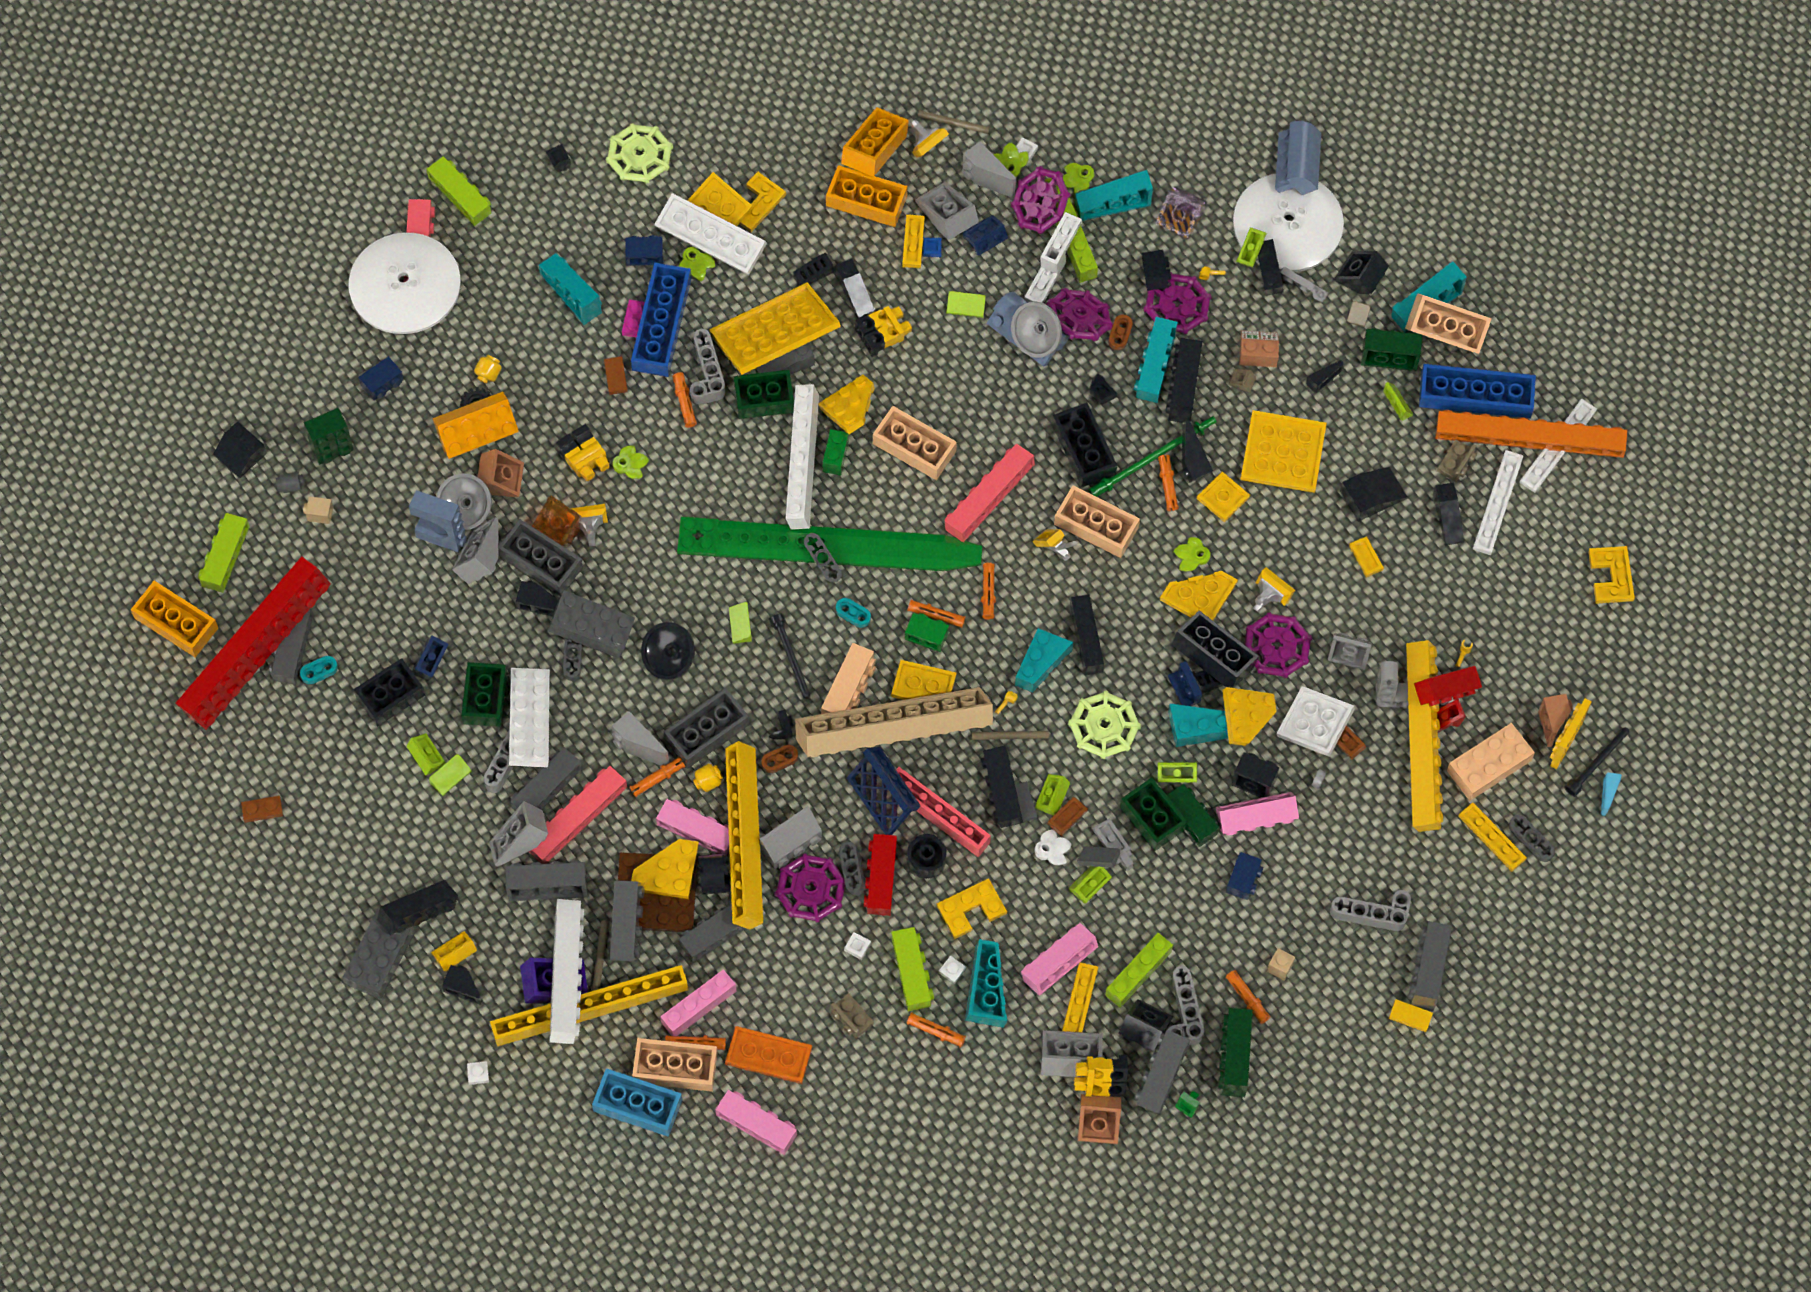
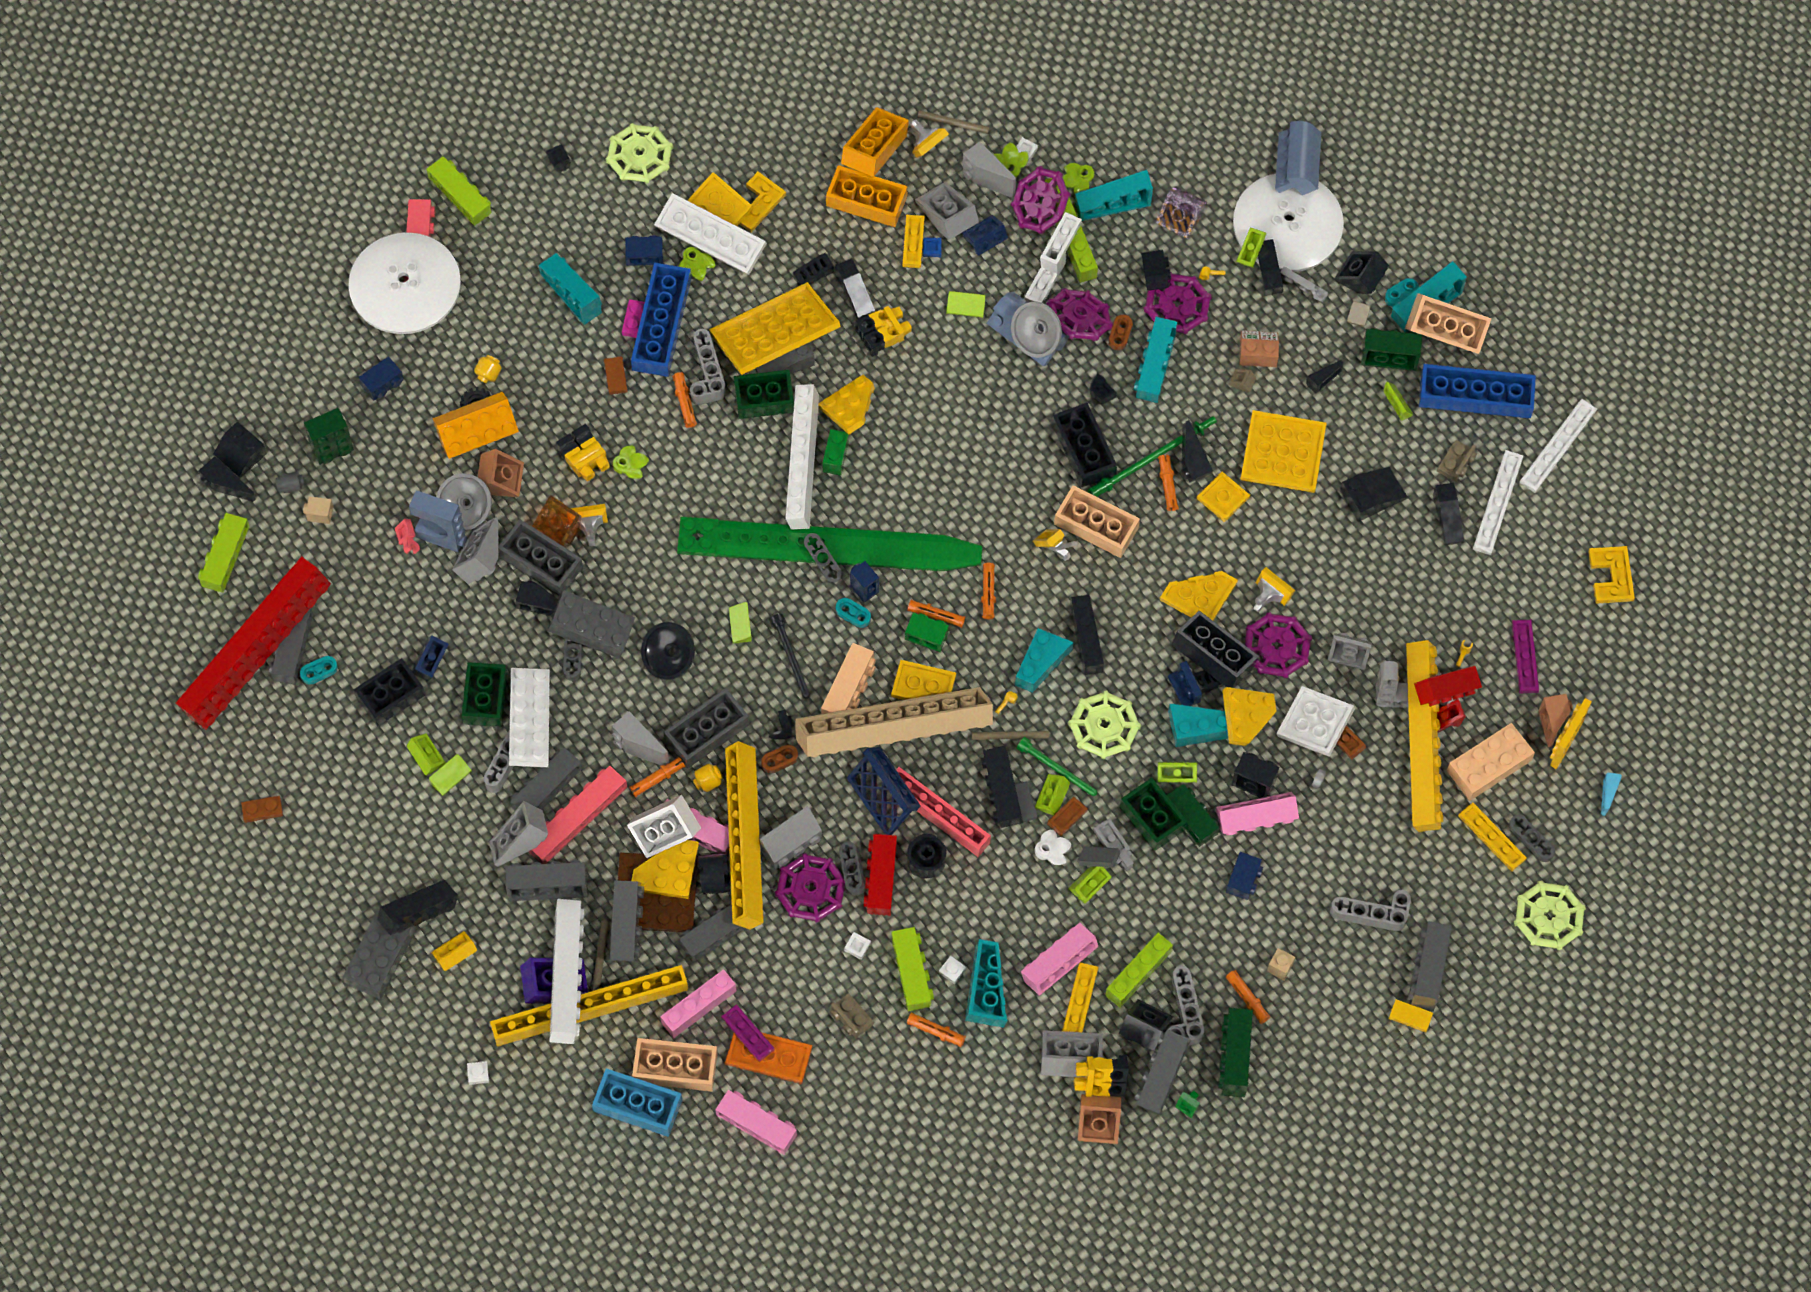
(174, 618): light orange brick -> none
(223, 480): none -> black slope
(405, 535): none -> coral plate
(461, 984): black slope -> none
(664, 826): none -> white brick
(705, 1040): orange pin -> none
(747, 1033): none -> magenta tile
(864, 581): none -> dark blue brick
(914, 443): light nougat brick -> none
(981, 895): yellow plate -> none
(989, 492): coral brick -> none
(1026, 746): none -> green piece
(1183, 380): black brick -> none
(1189, 554): lime plate -> none
(1366, 556): yellow tile -> none
(1401, 291): none -> teal plate
(1525, 656): none -> magenta tile
(1531, 433): orange brick -> none
(1559, 910): none -> yellowish green plate
(1574, 786): black piece -> none

